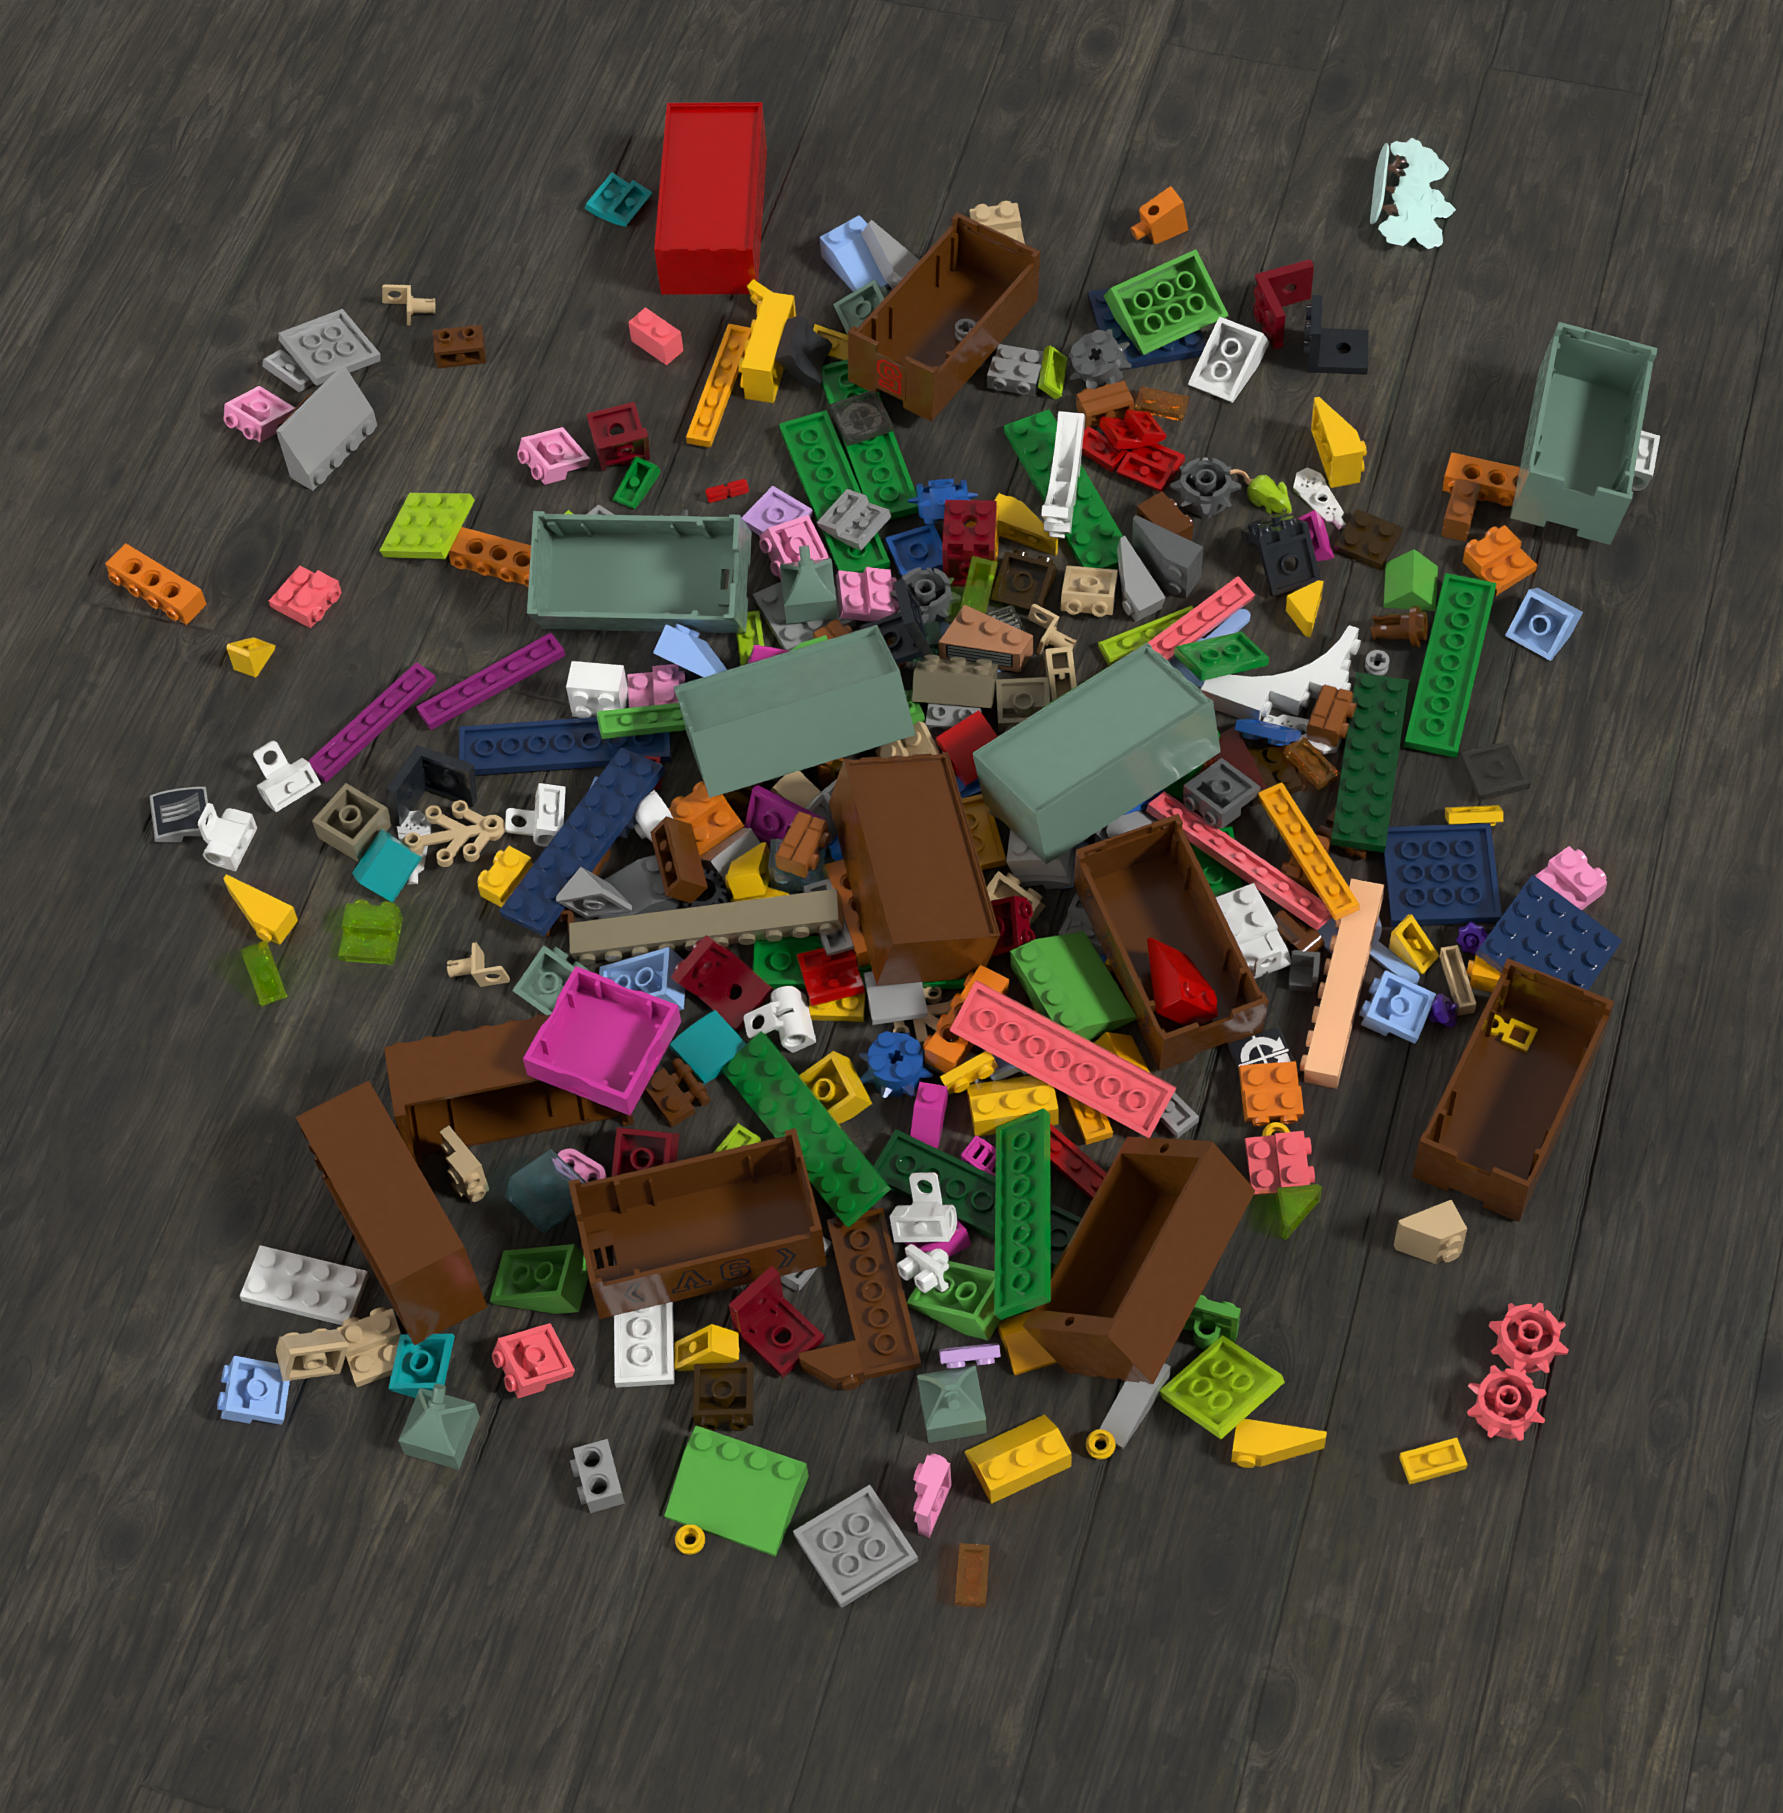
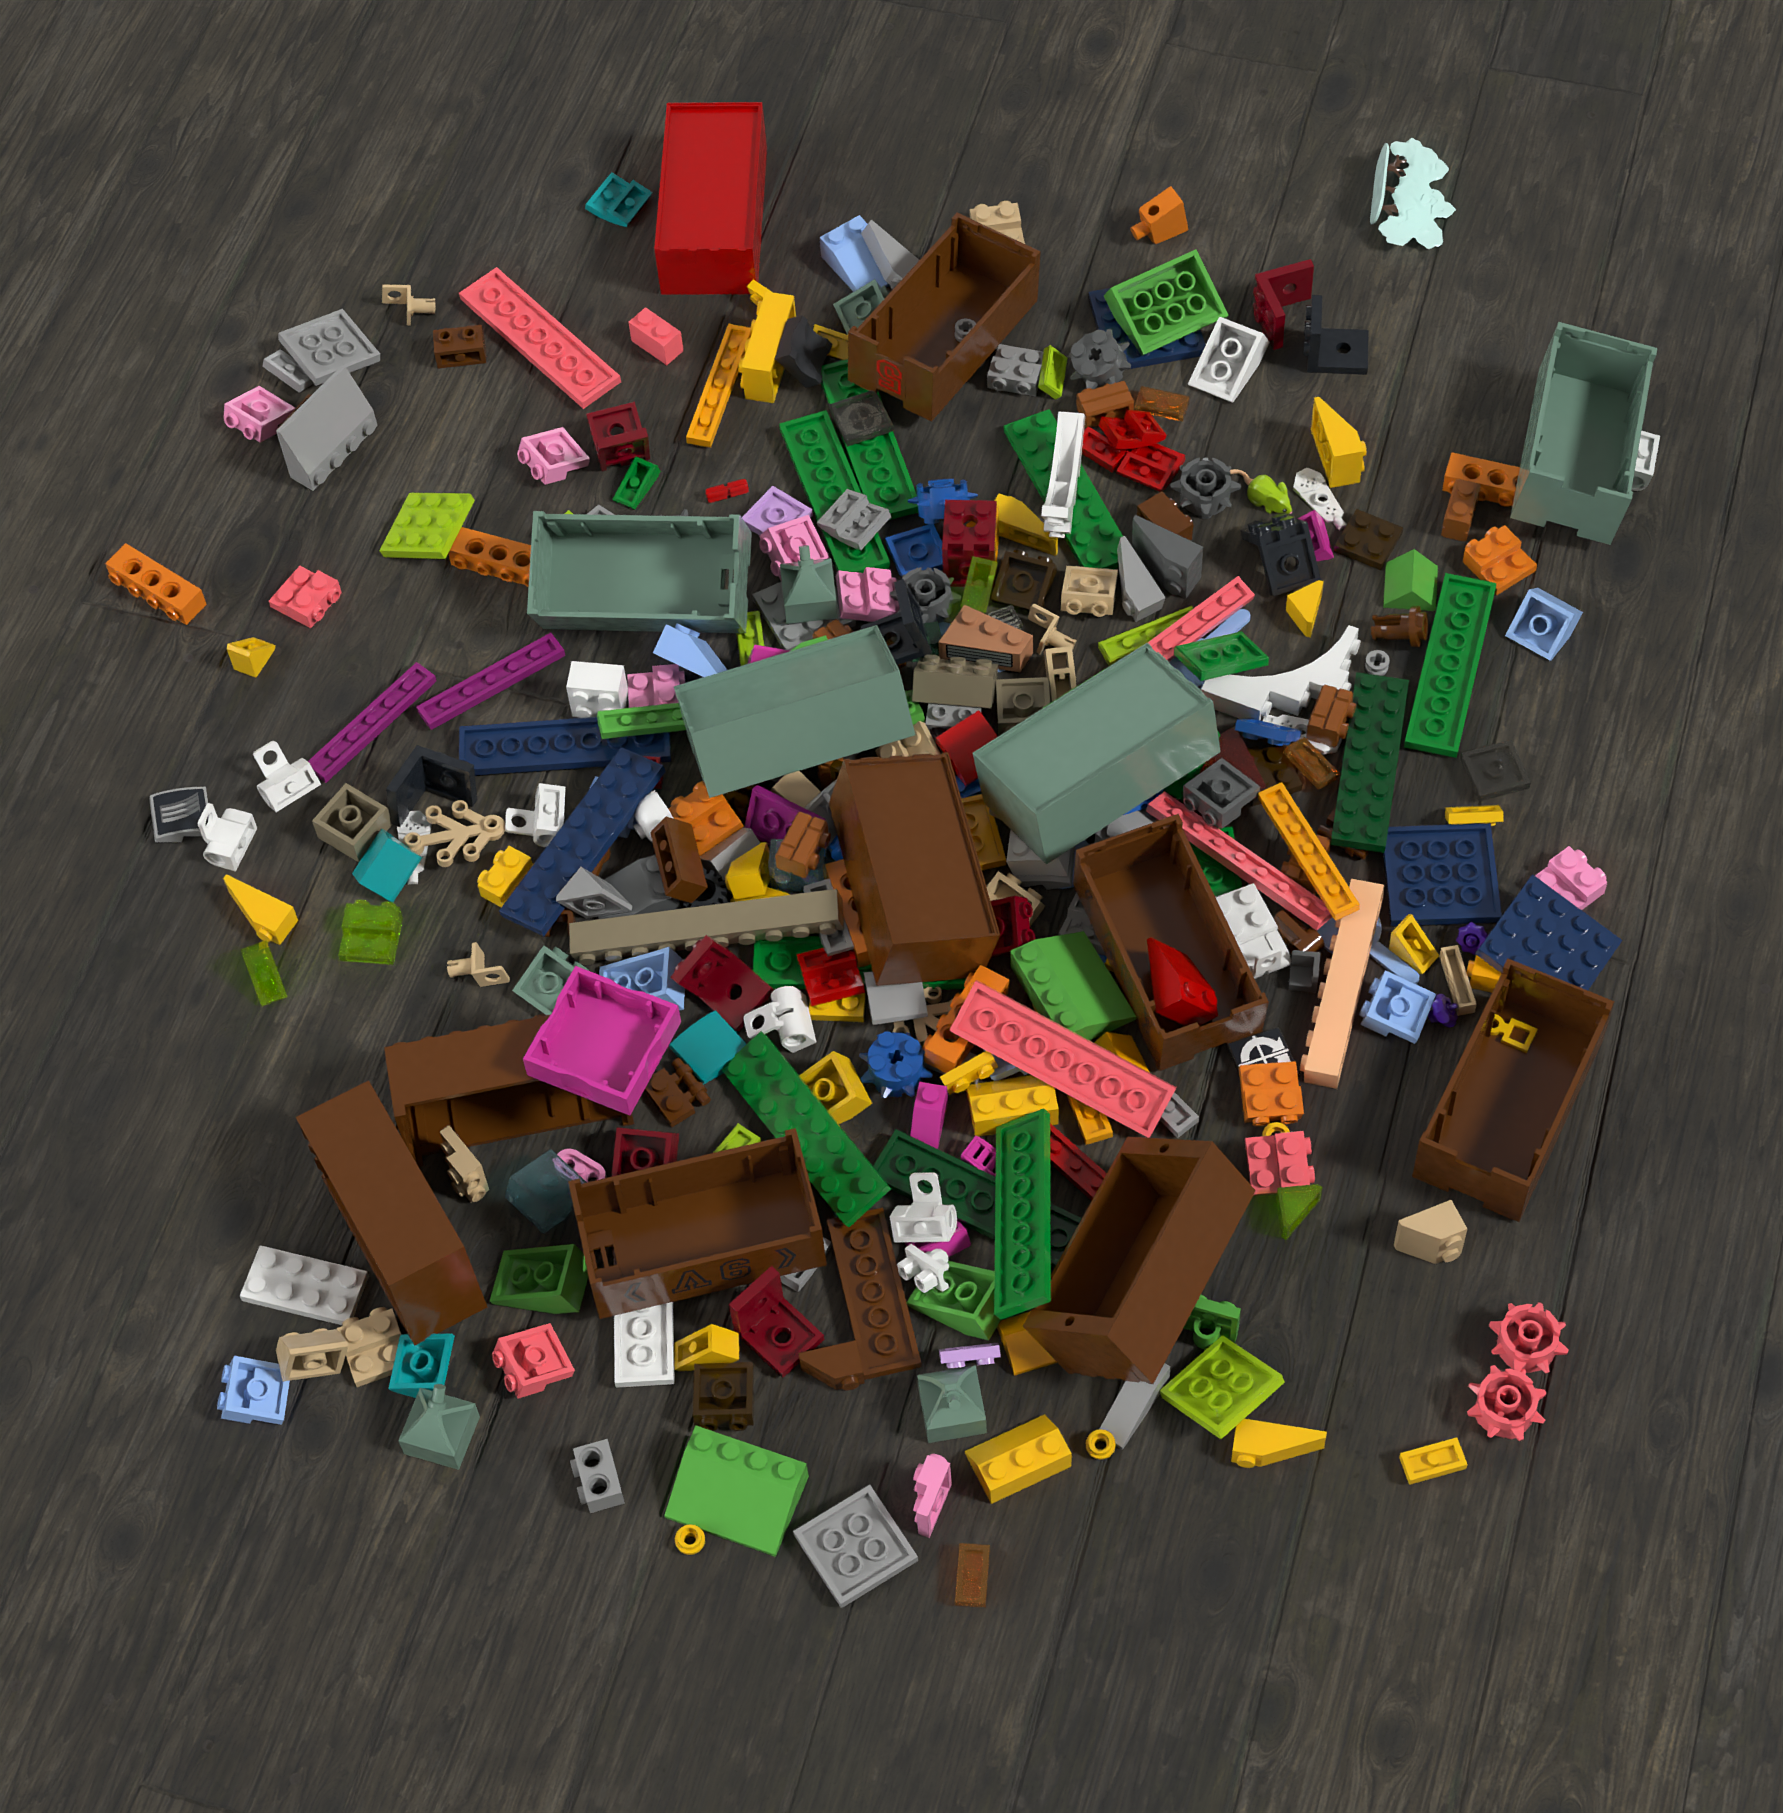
(540, 338): none -> coral plate

